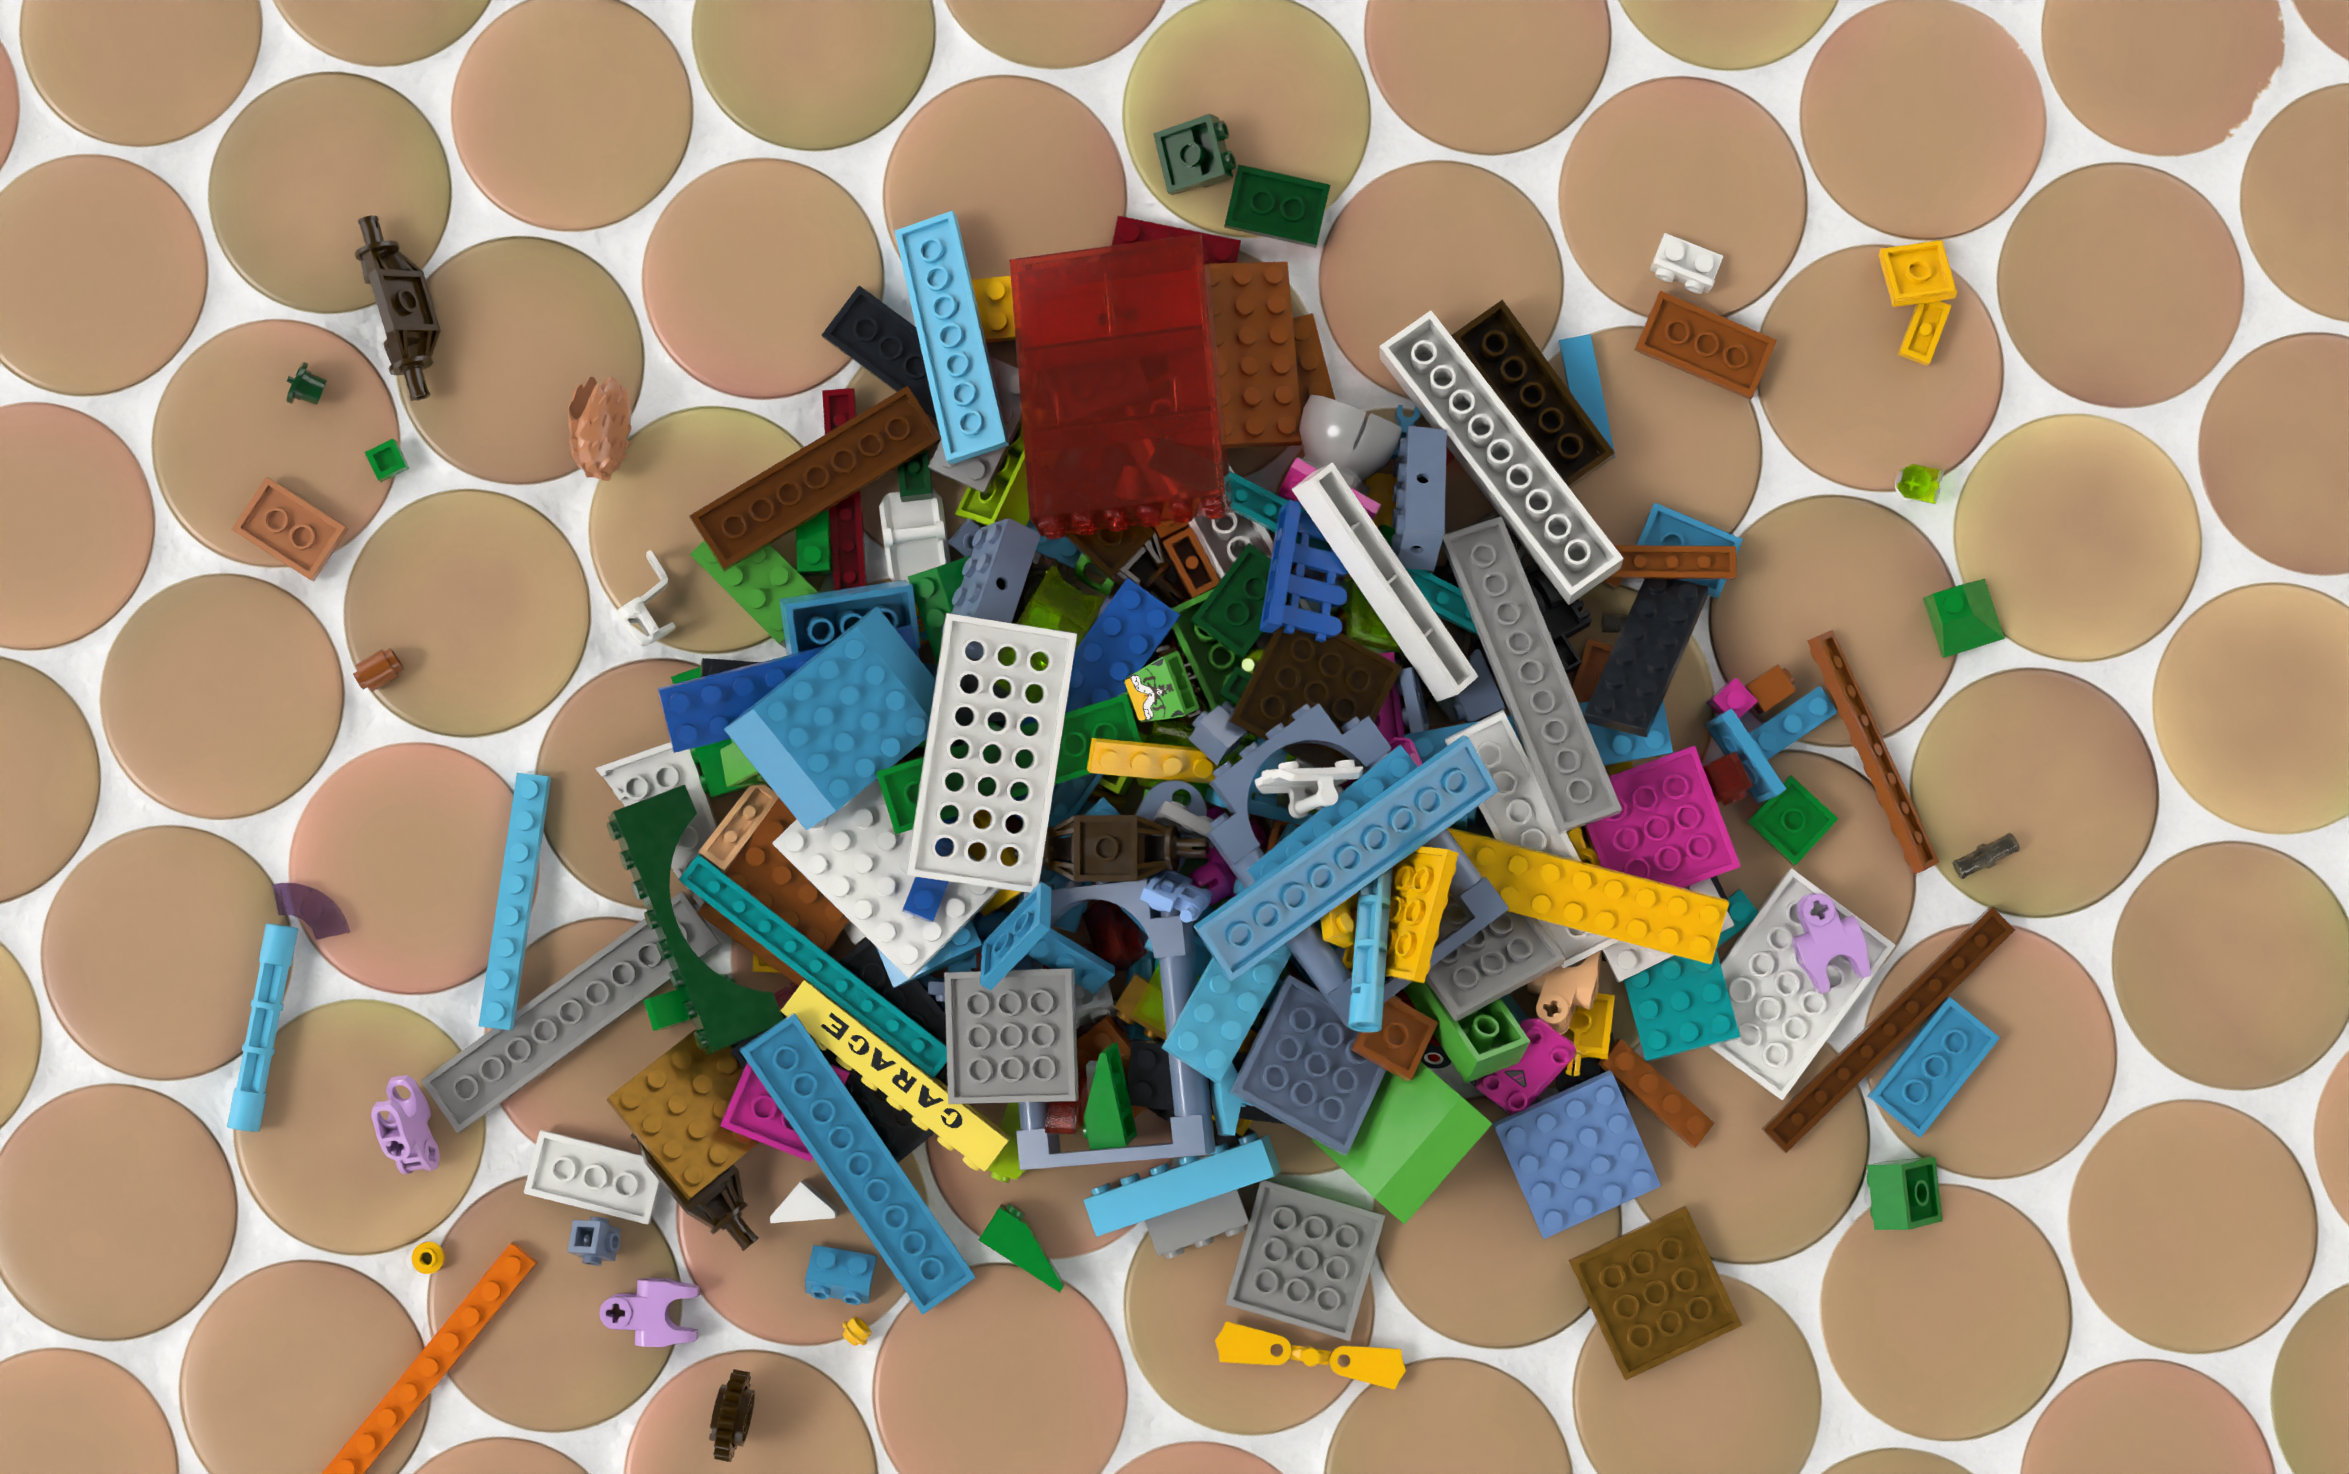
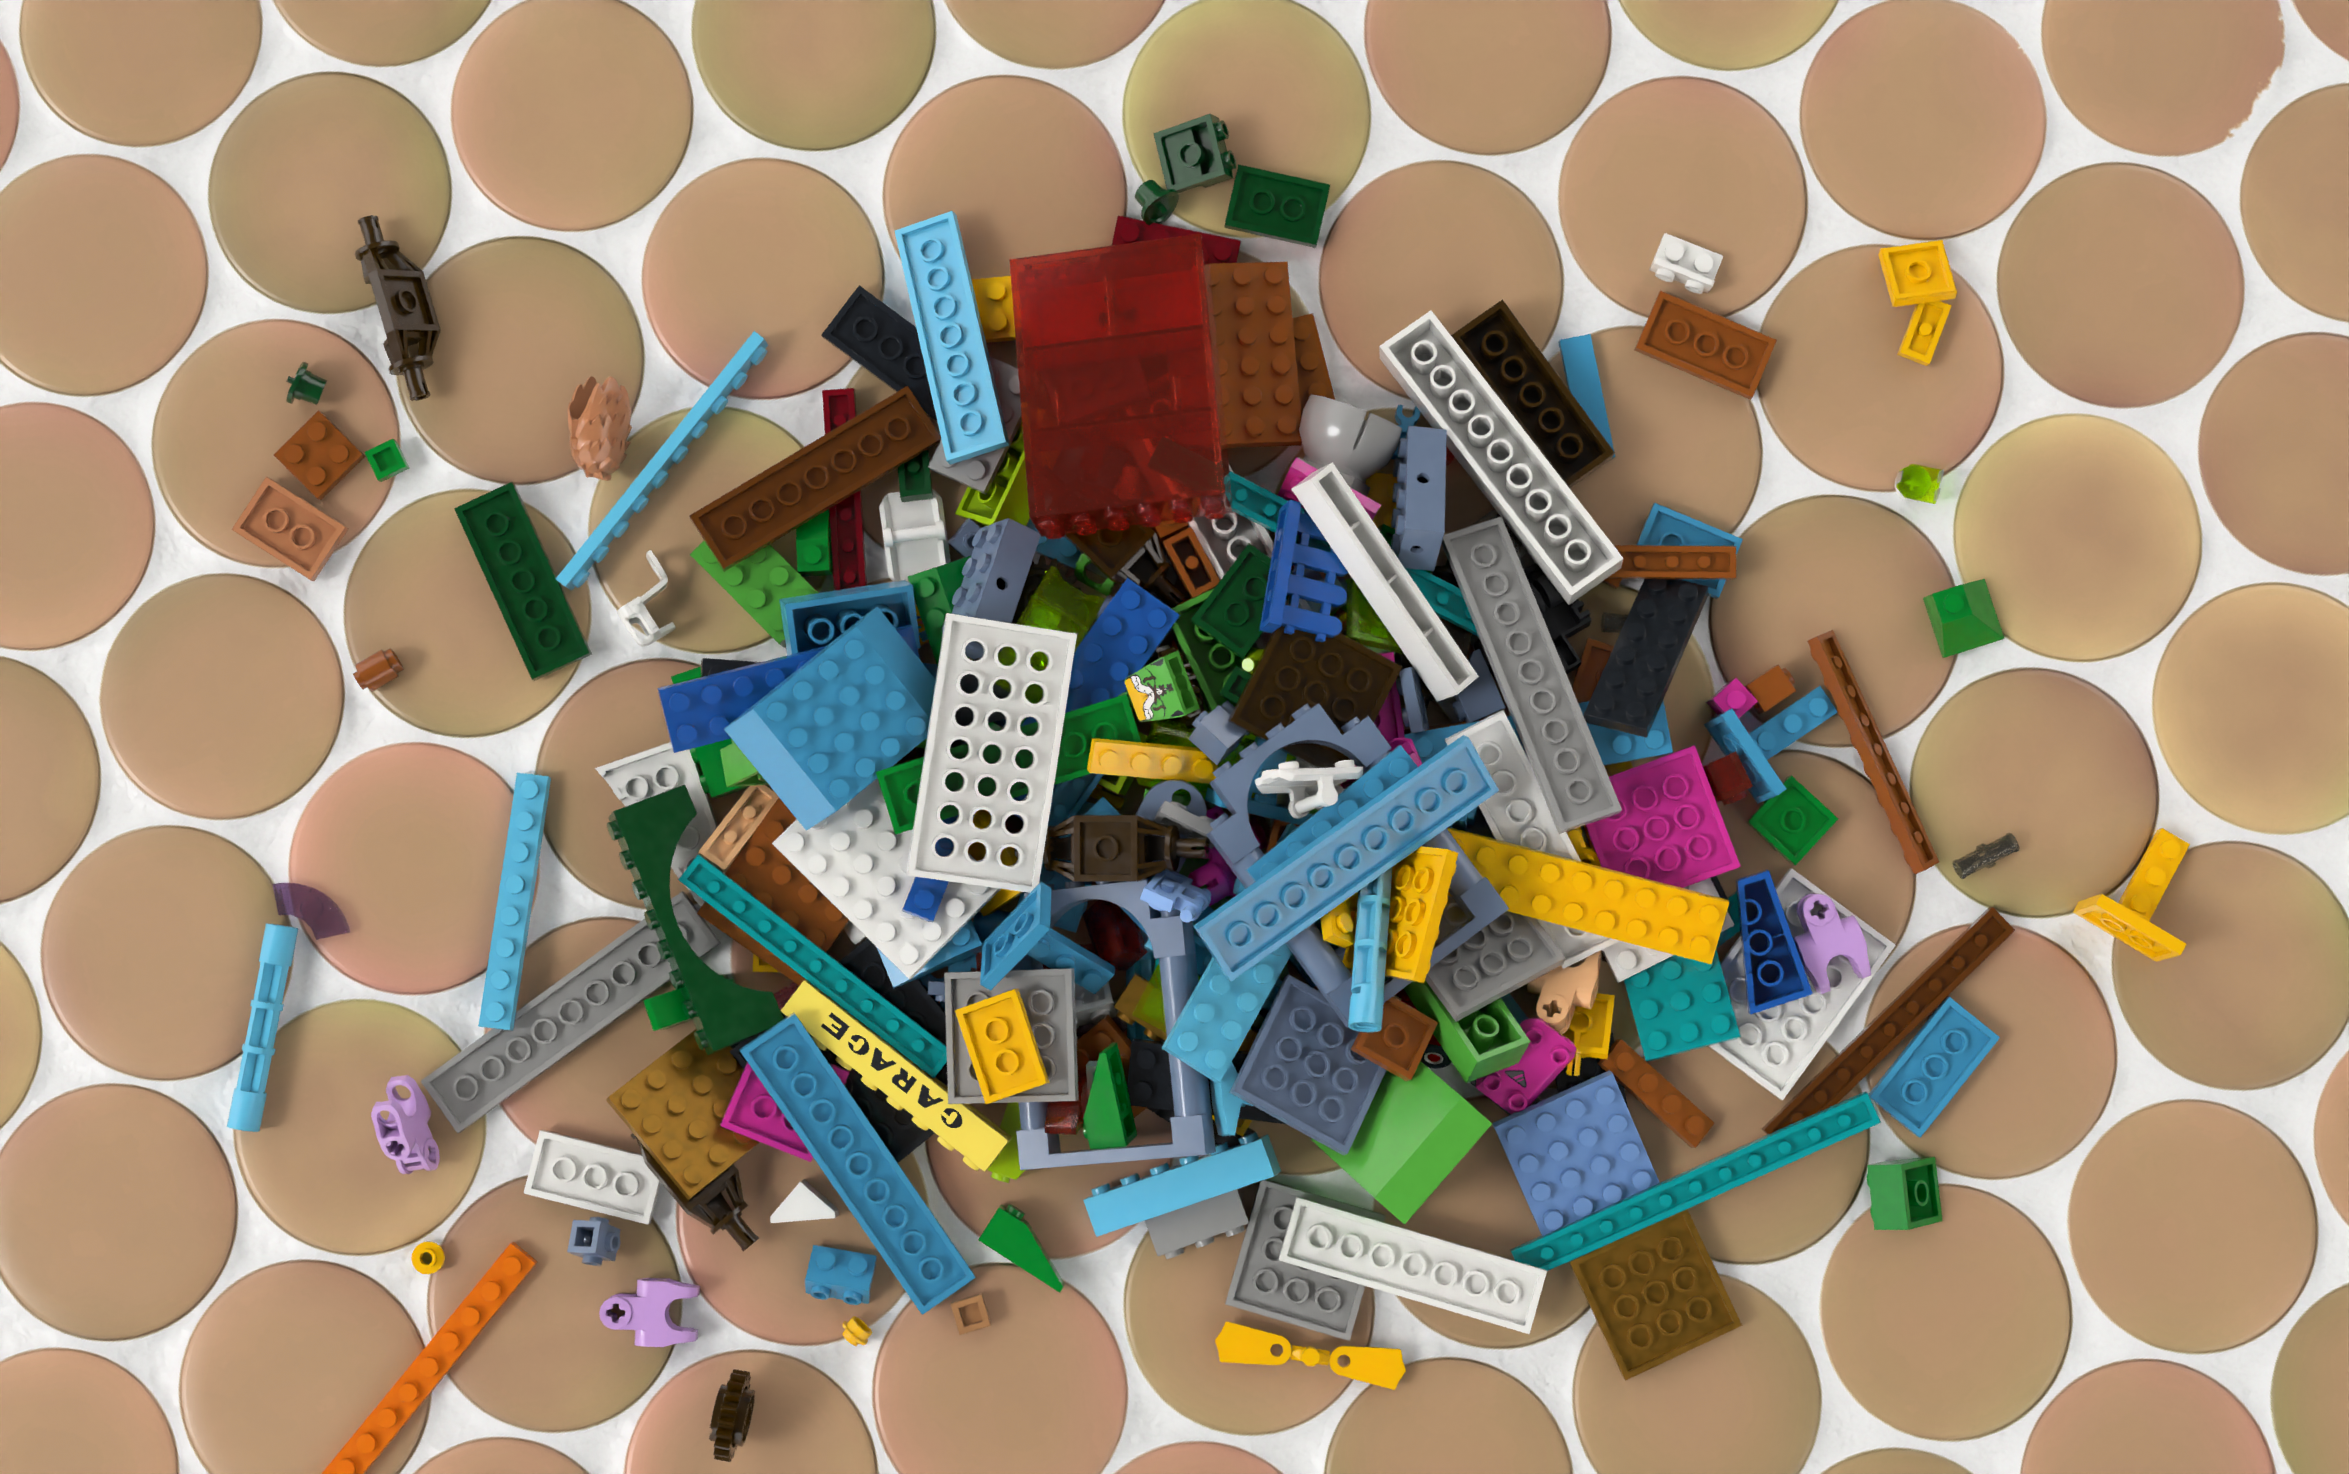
(319, 455): none -> dark orange plate
(523, 581): none -> dark green plate
(671, 452): none -> medium azure plate
(970, 1314): none -> medium nougat plate
(1002, 1046): none -> yellow plate
(1156, 202): none -> dark green piece
(1412, 1265): none -> white plate
(1699, 1184): none -> teal plate
(1769, 951): none -> blue wedge
(2132, 914): none -> yellow piece

